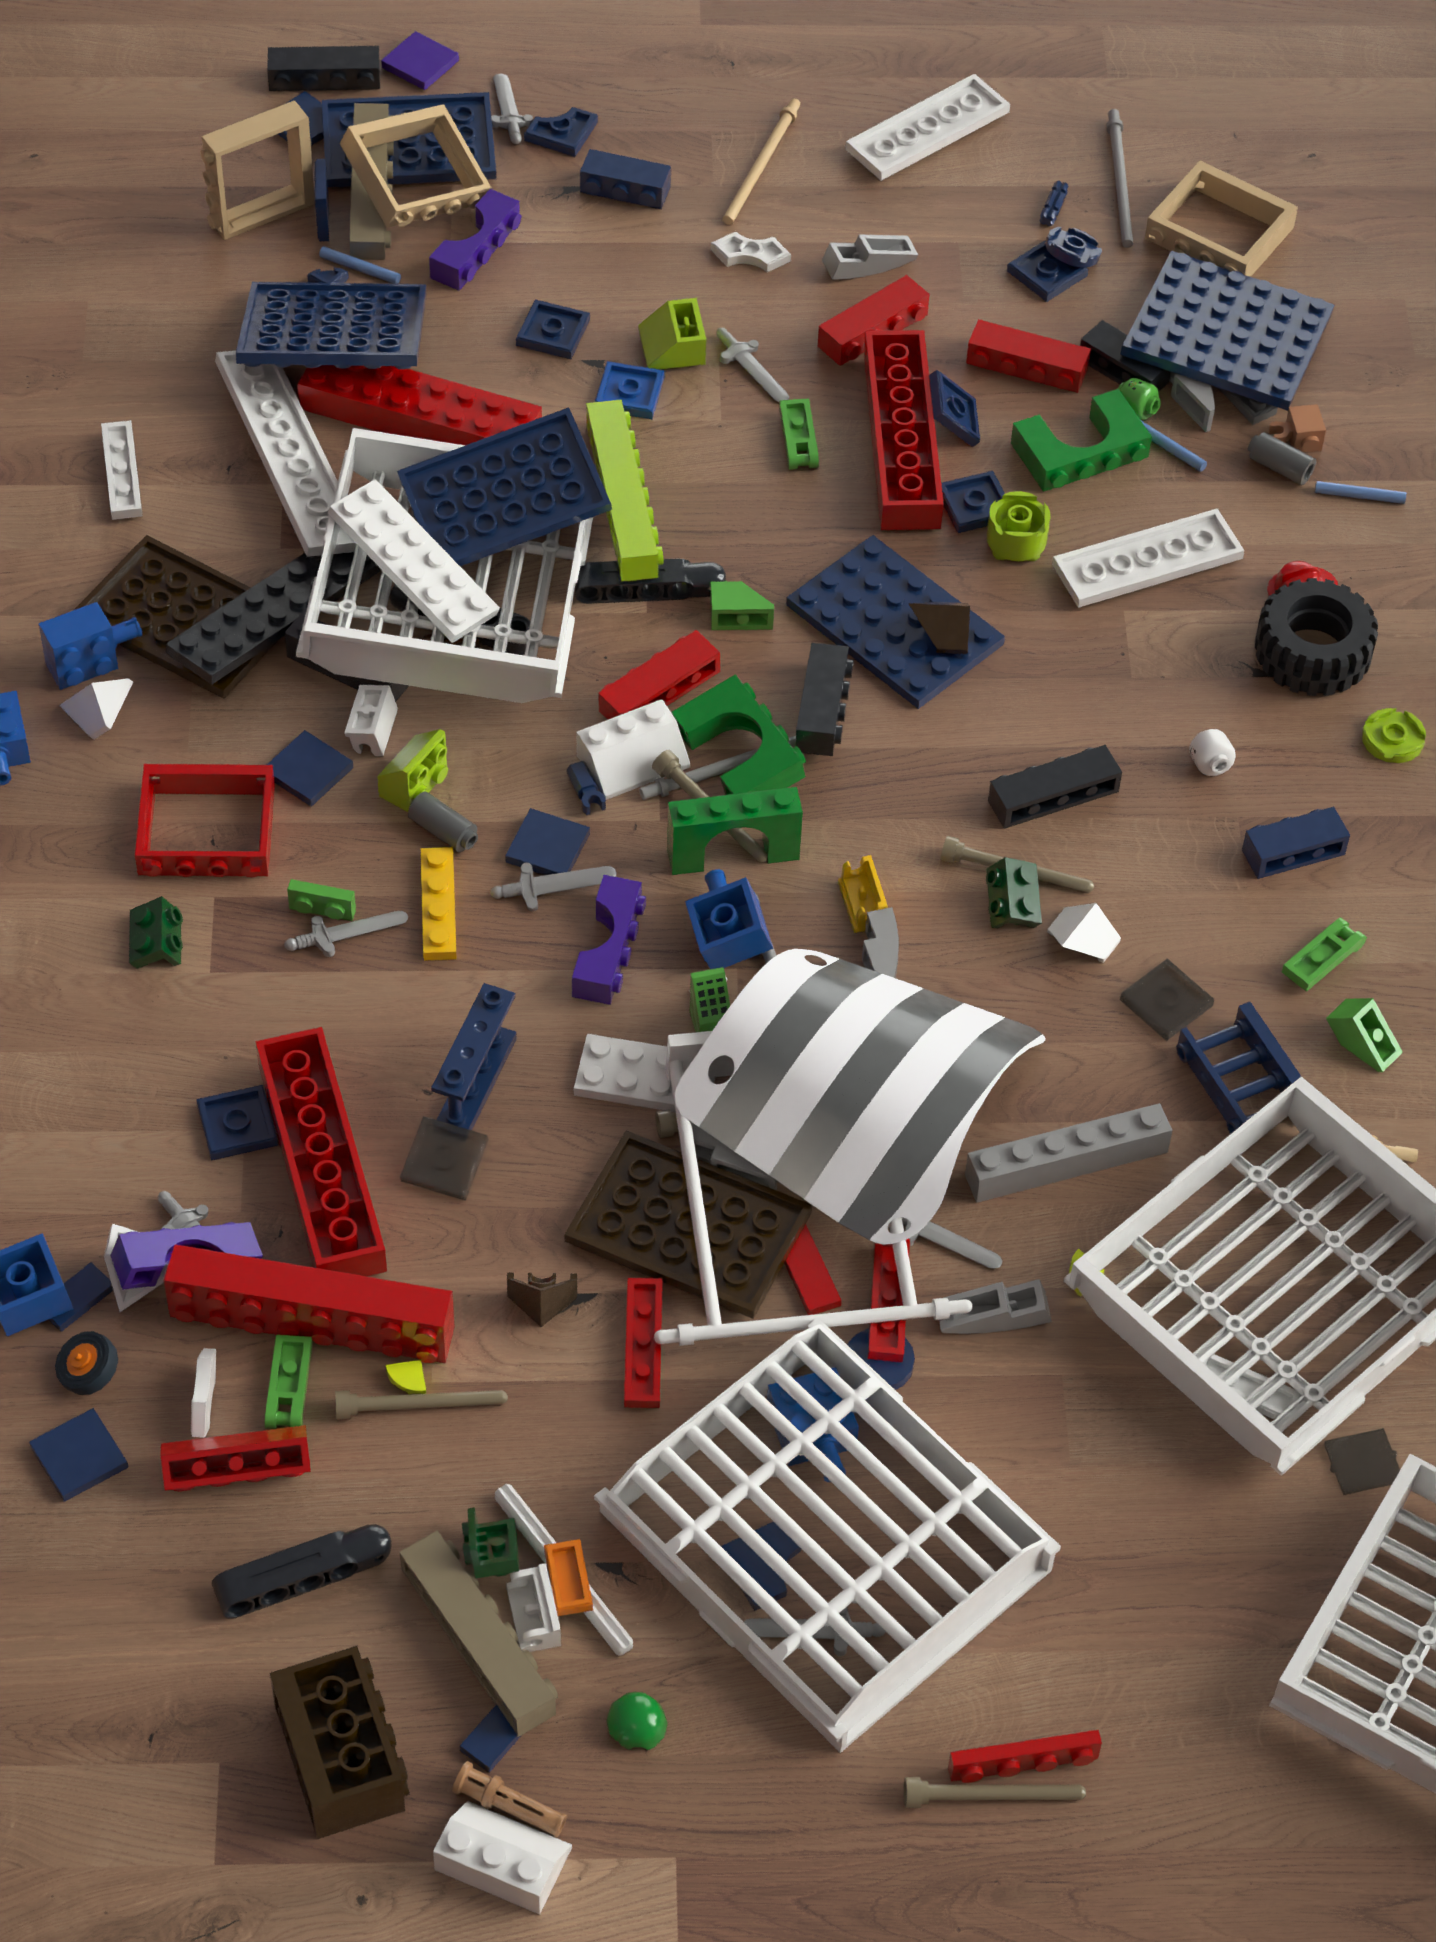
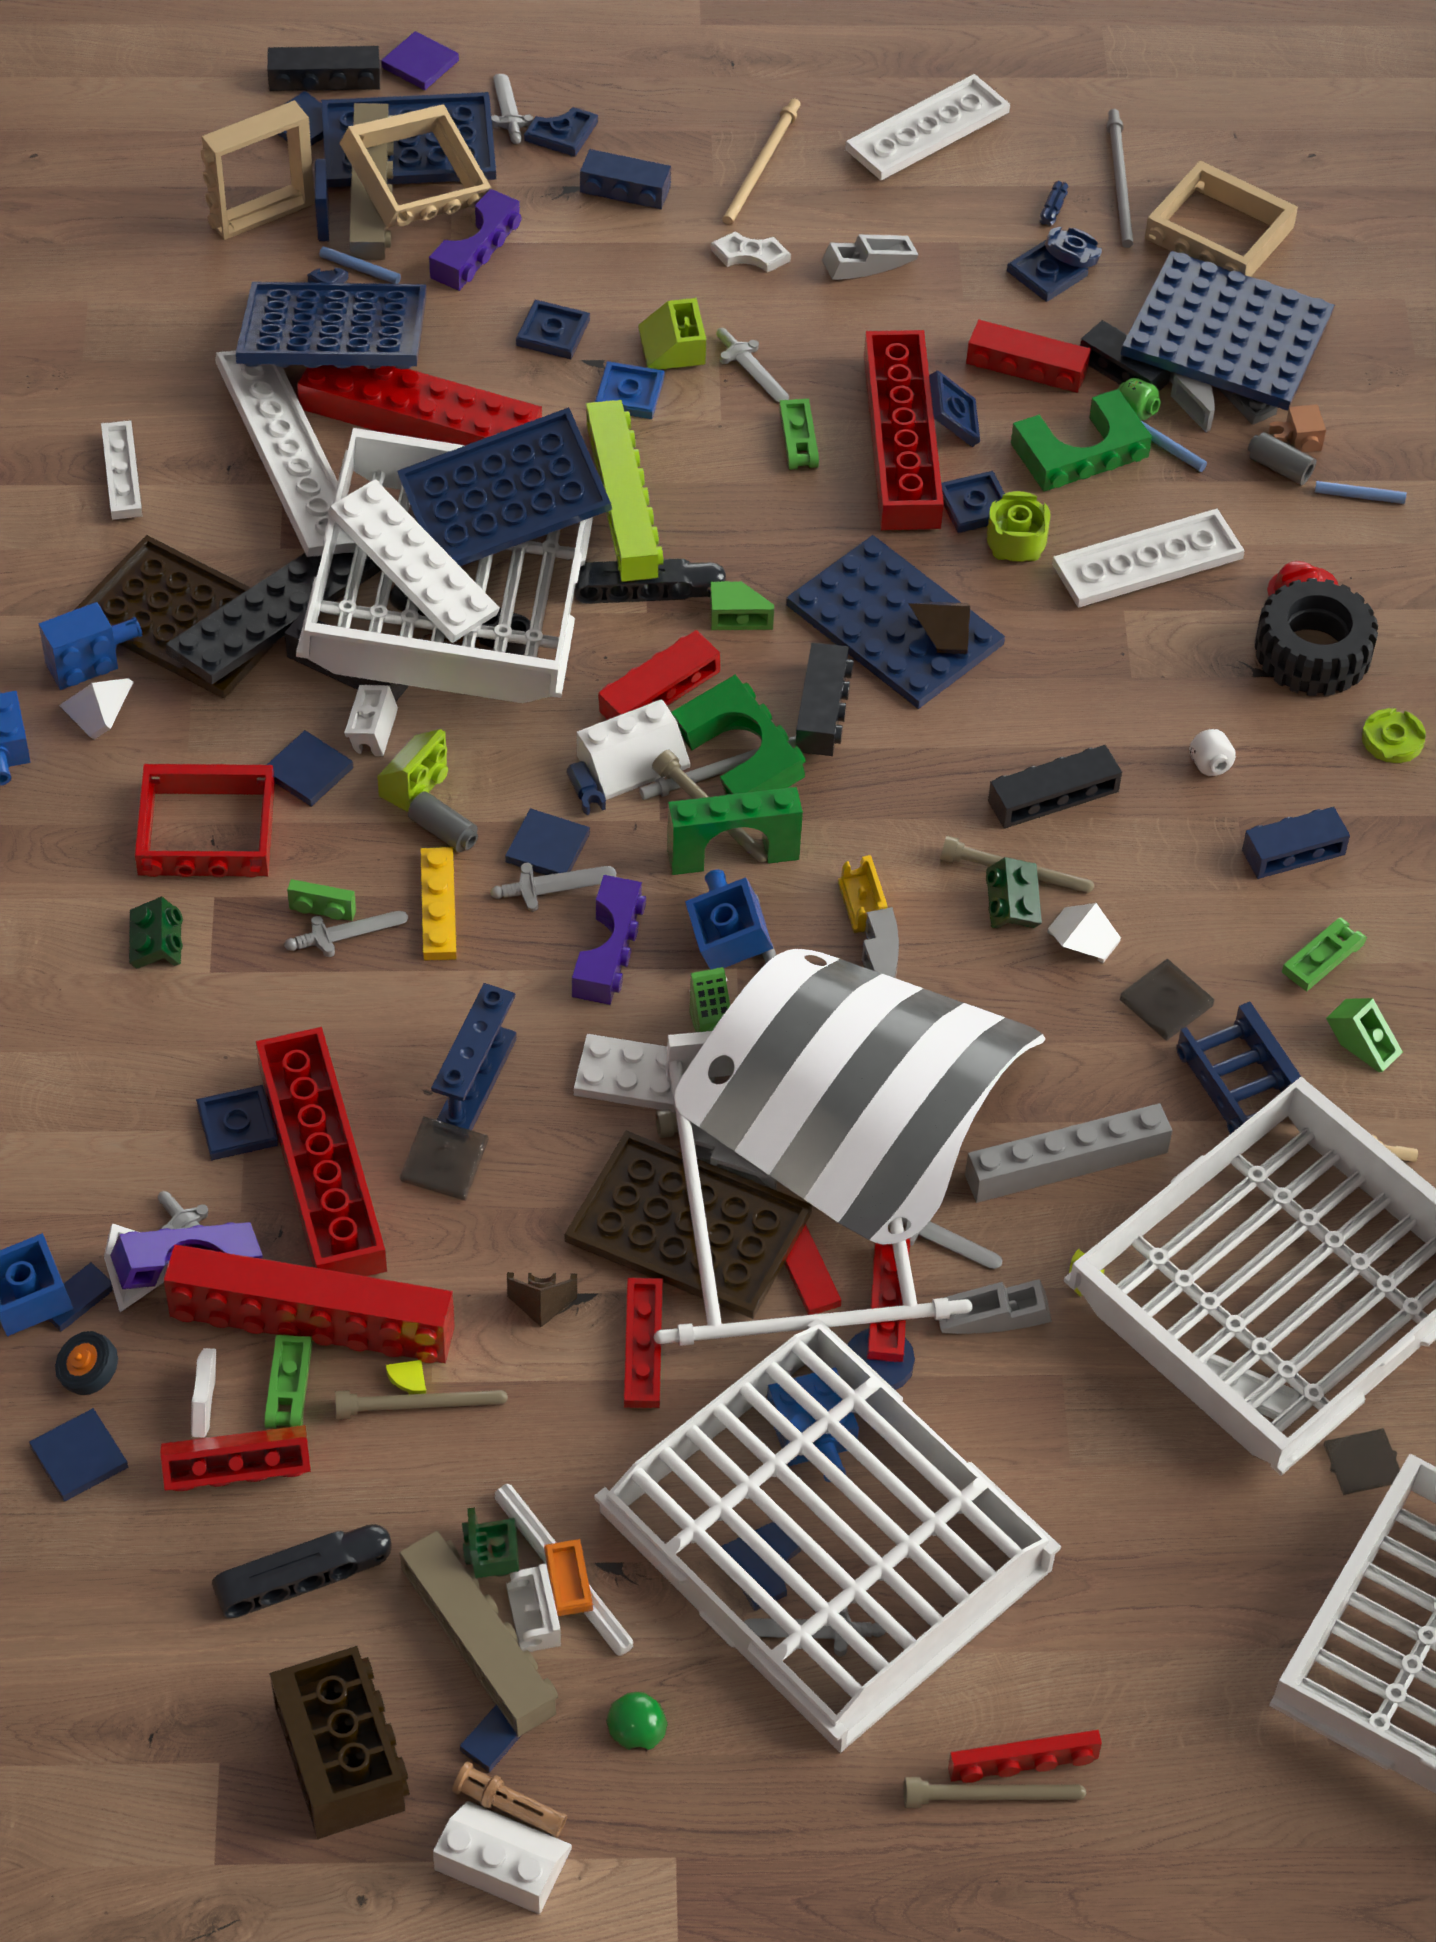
(885, 310): red brick -> none

